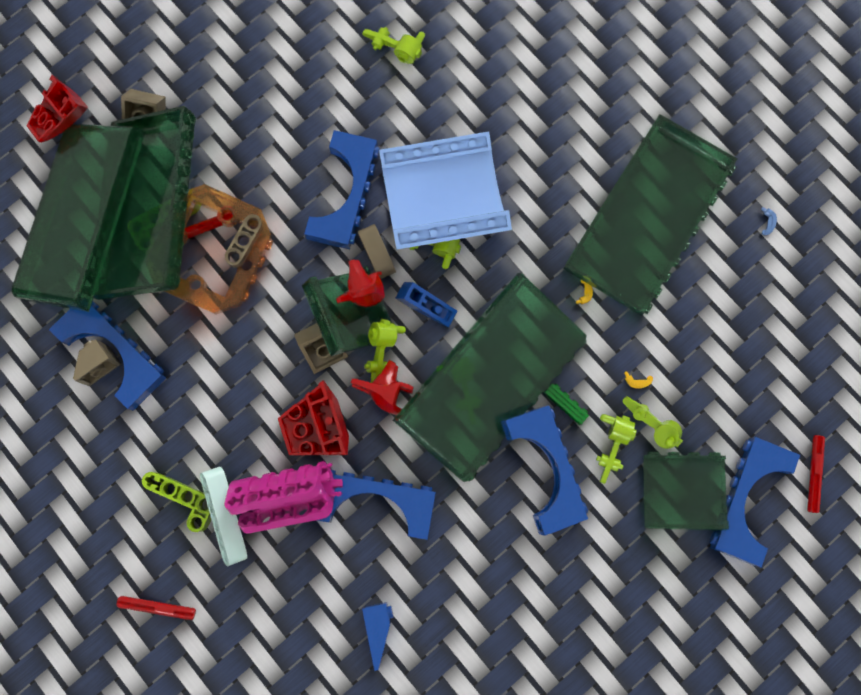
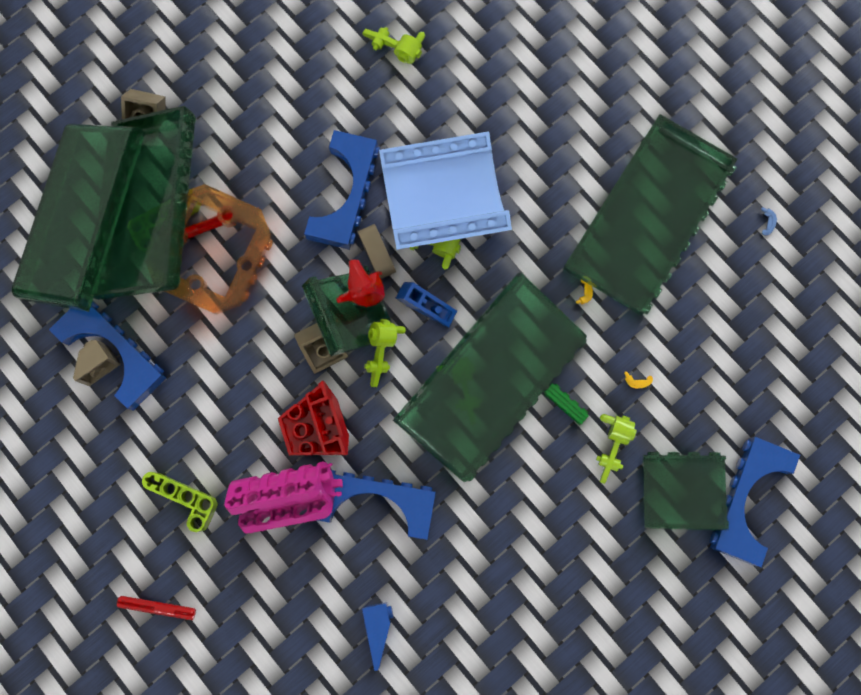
(57, 111): red wedge -> none
(224, 524): light aqua beam -> none
(244, 231): dark tan beam -> none
(384, 388): red piece -> none
(565, 503): blue arch -> none
(666, 434): lime piece -> none
(816, 473): red axle -> none

